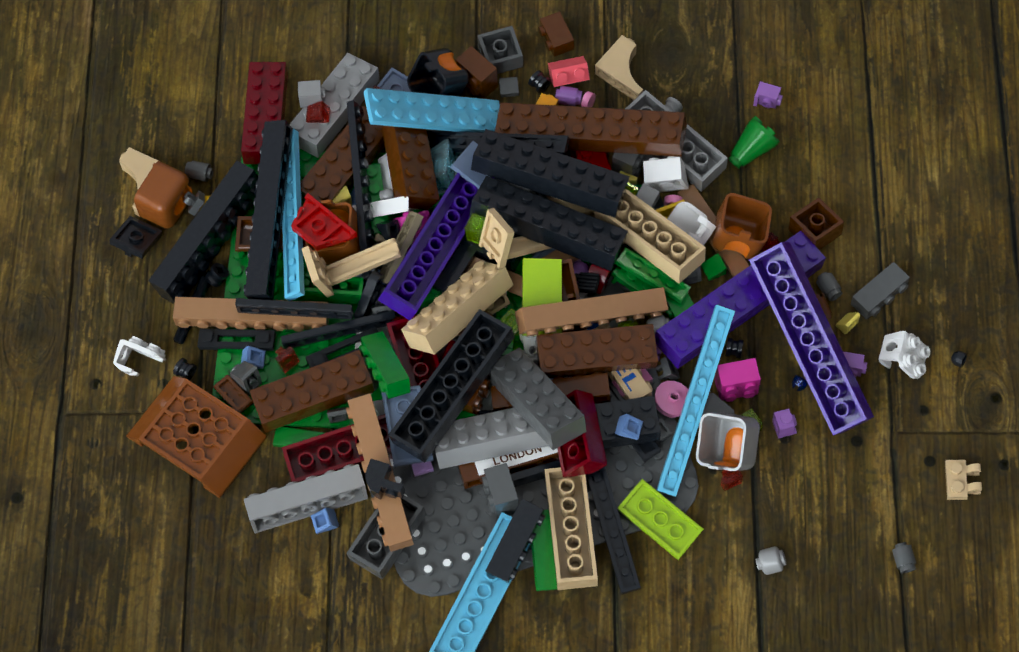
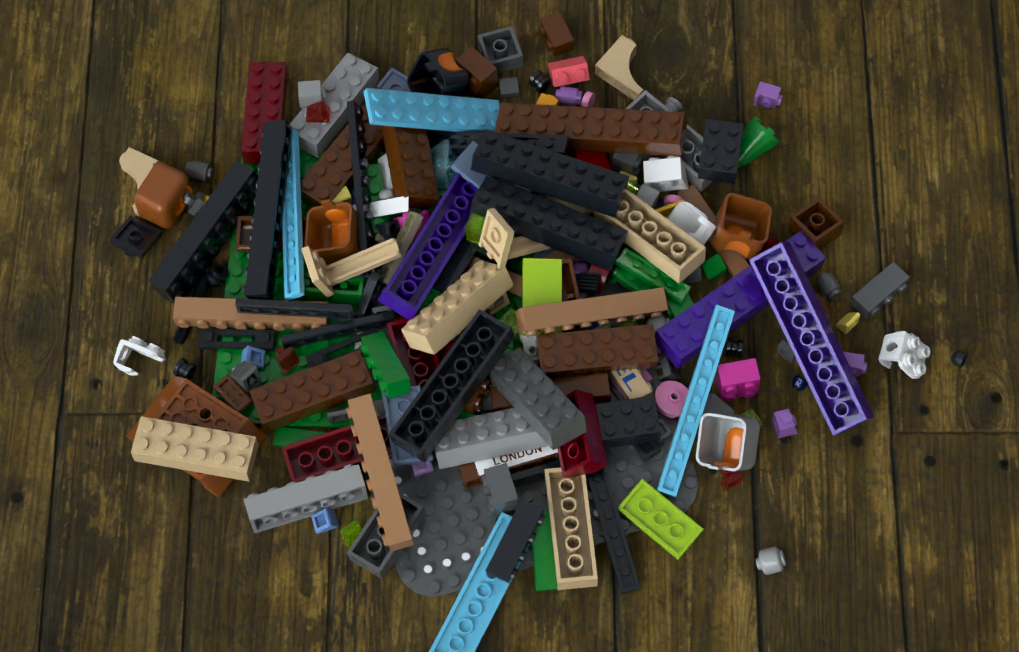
(194, 448): none -> tan brick
(320, 226): red wing -> none
(350, 532): none -> clear neon green slope
(378, 481): black brick -> none
(629, 426): medium blue slope -> none
(720, 151): none -> black brick
(785, 351): none -> dark grey tile
(904, 557): dark grey brick -> none
(956, 479): tan plate -> none

